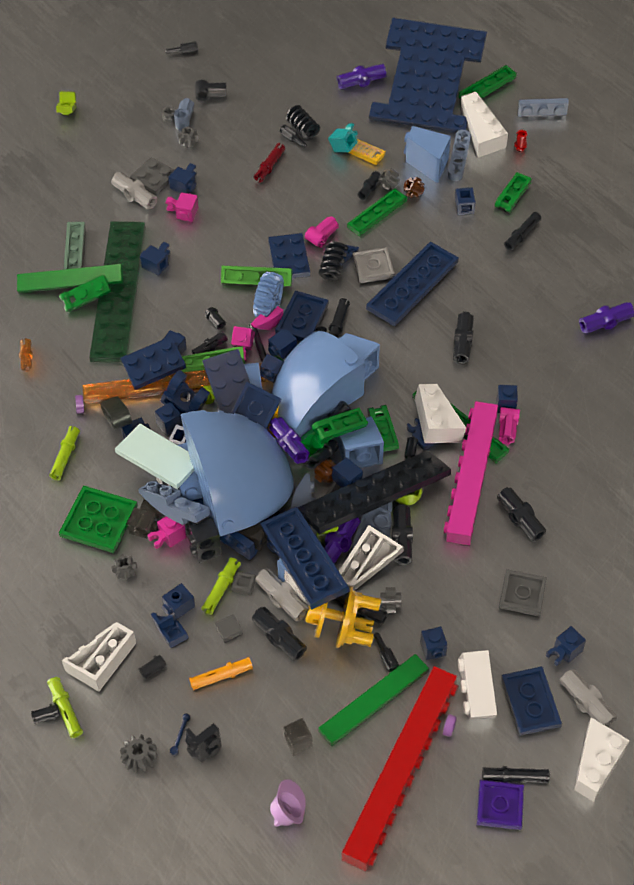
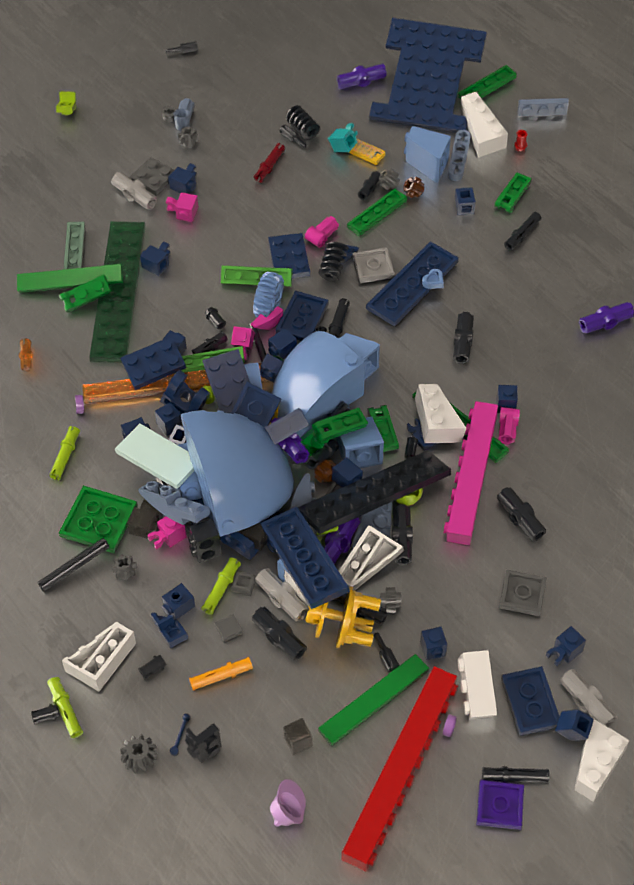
(73, 564): none -> black axle
(116, 412): pearl dark grey beam -> none
(204, 90): black piece -> none
(286, 426): none -> dark blue panel
(433, 279): none -> medium blue tile
(574, 725): none -> dark blue brick

